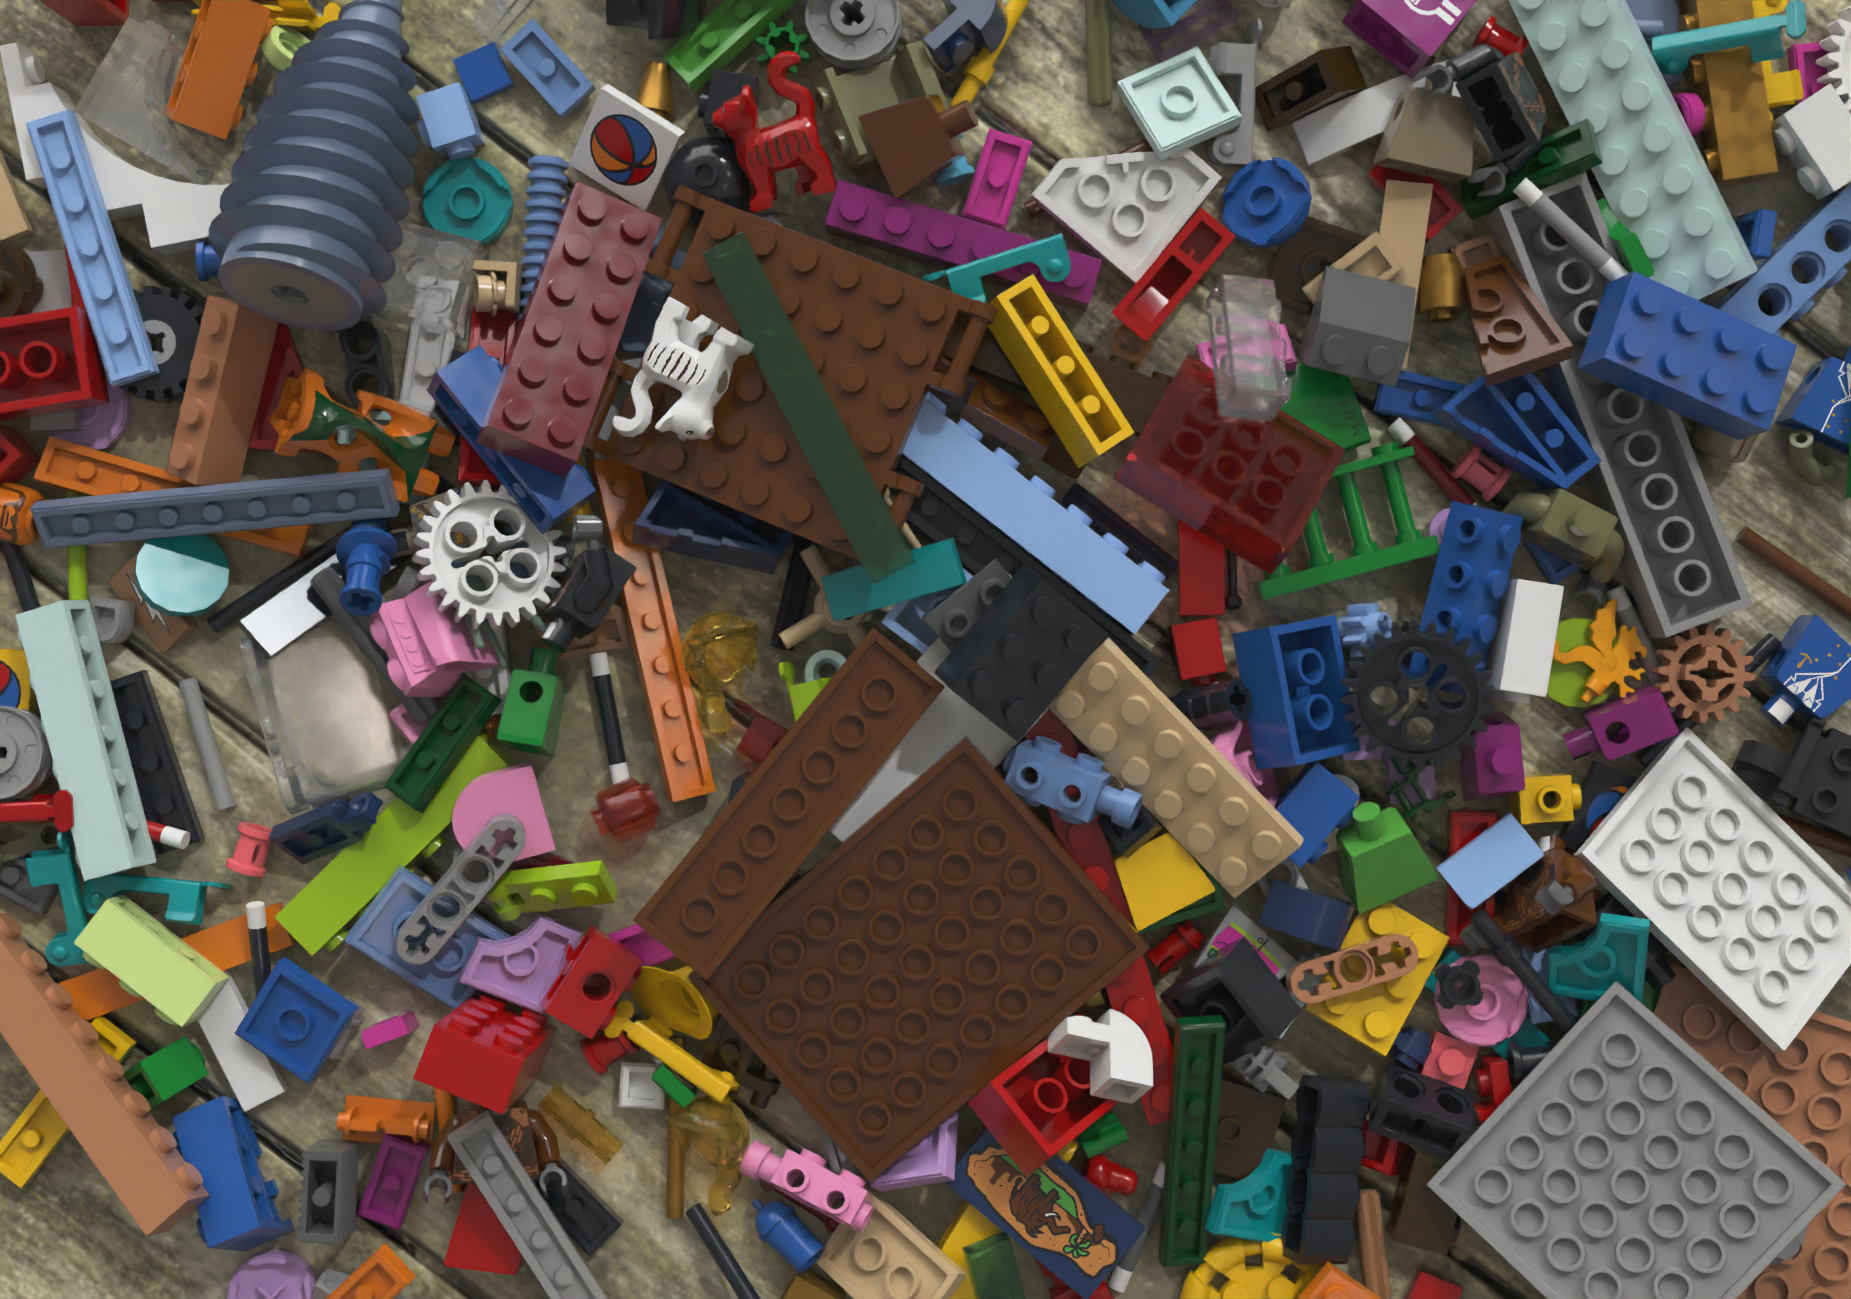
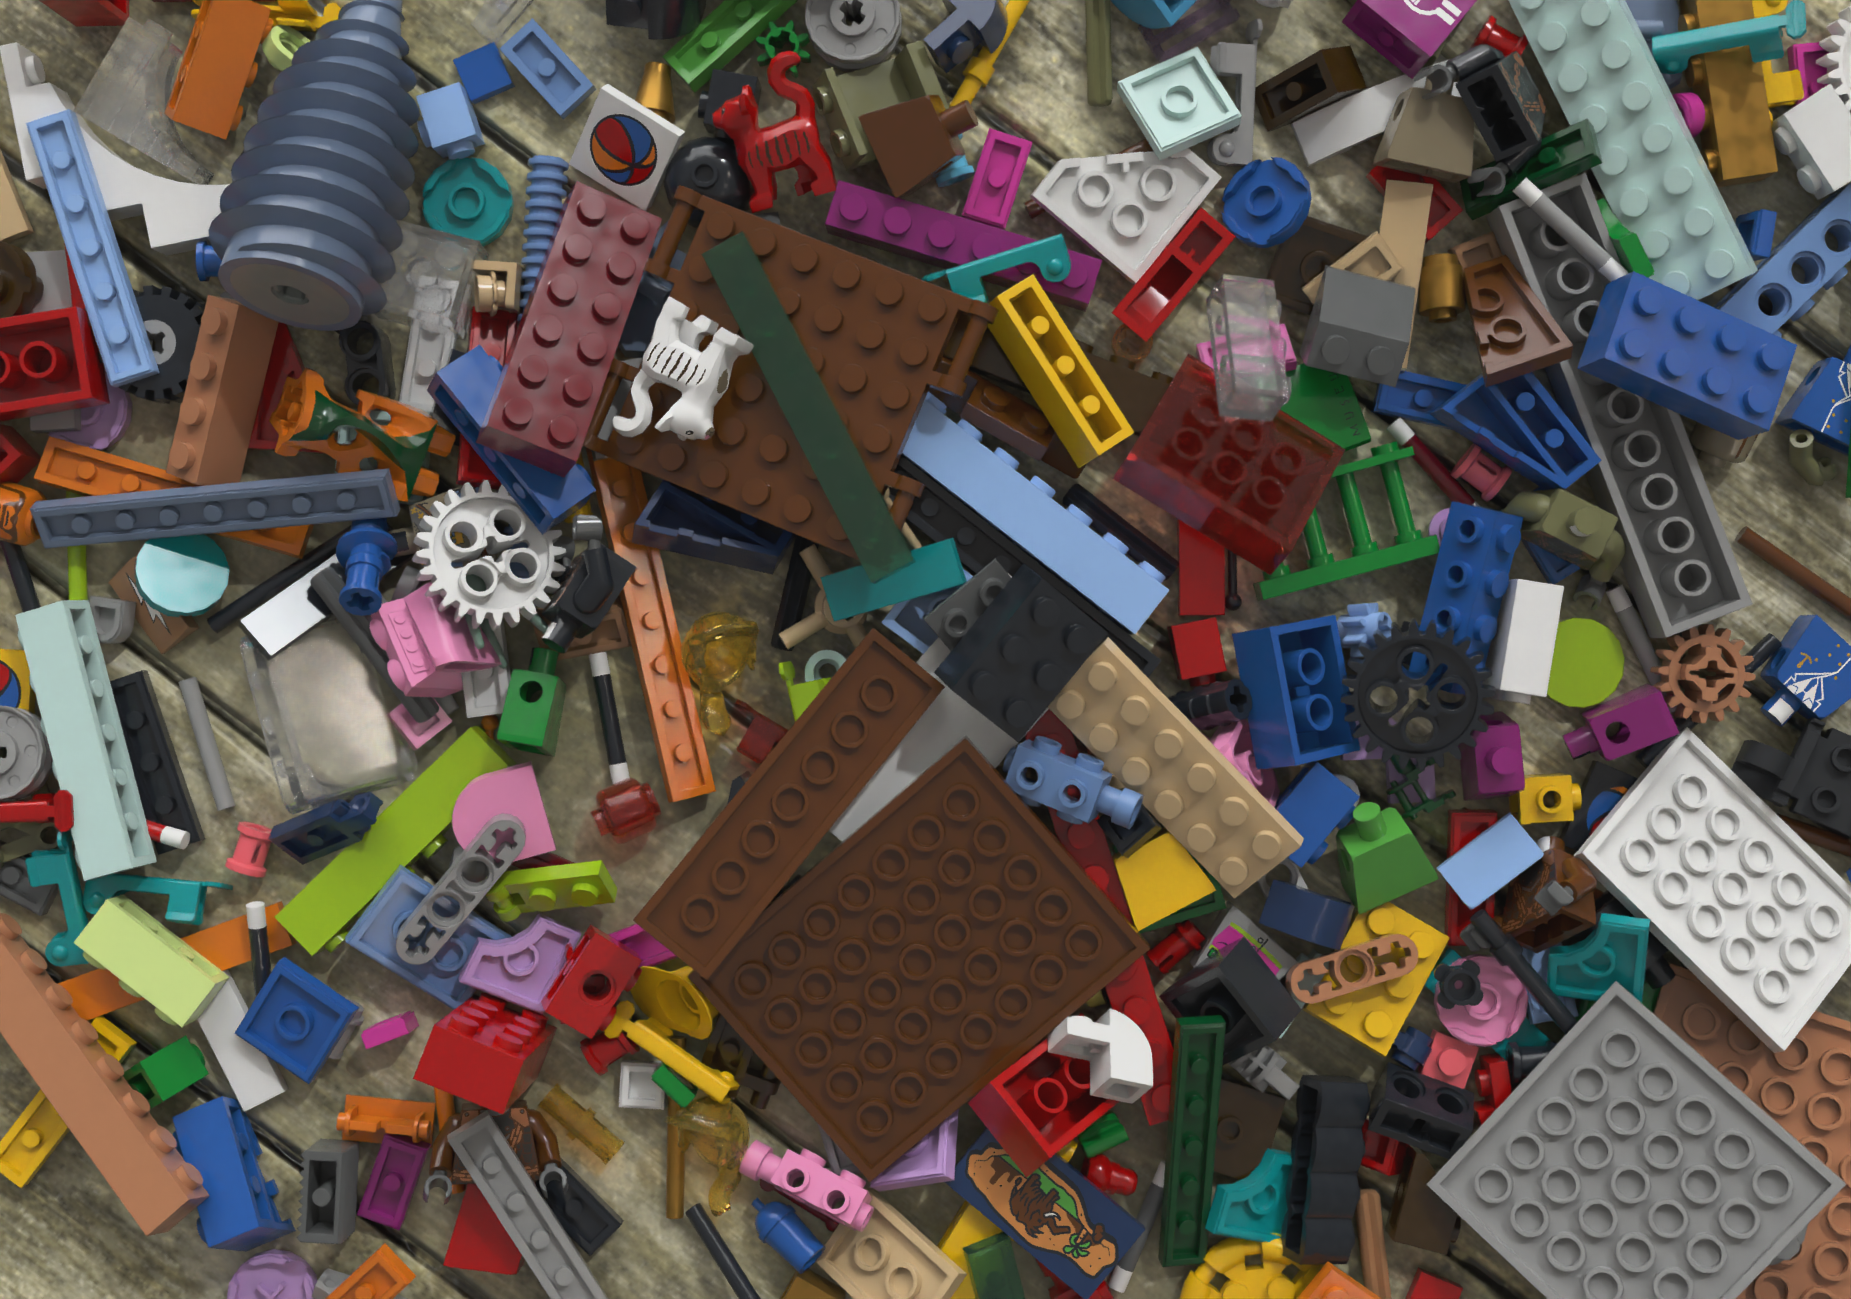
(442, 743): dark green tile -> none
(1606, 662): light orange piece -> none

